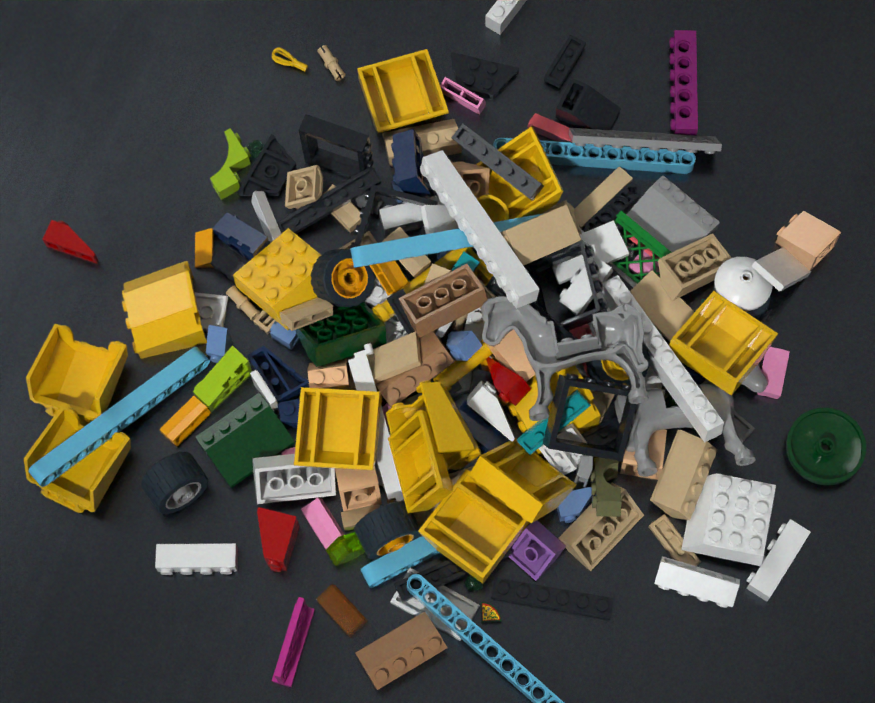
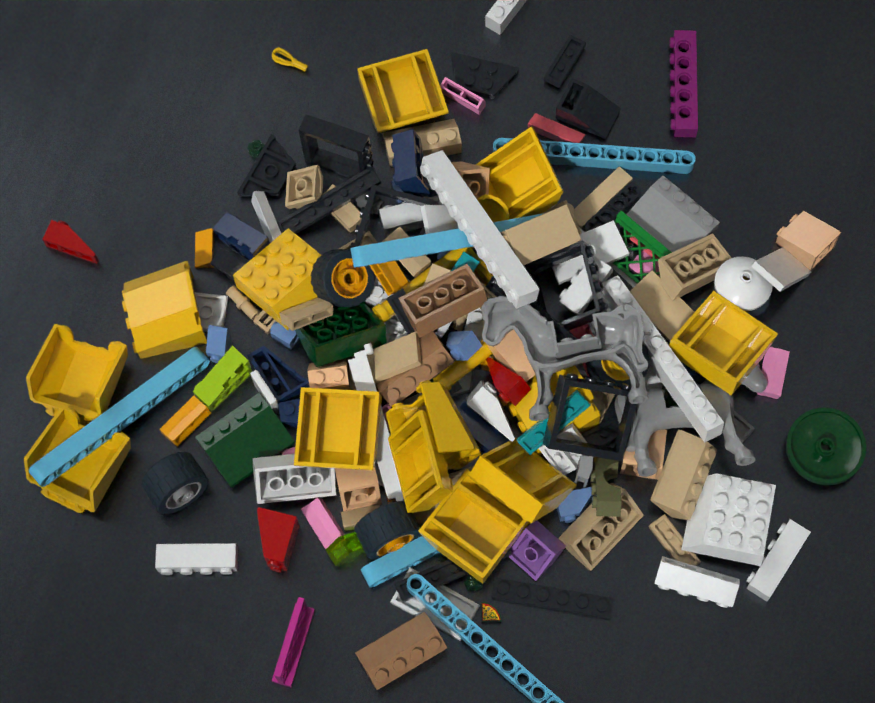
(226, 179): lime arch -> none
(331, 62): tan pin -> none
(341, 610): clear orange piece -> none
(497, 162): black plate -> none
(637, 140): light grey plate -> none

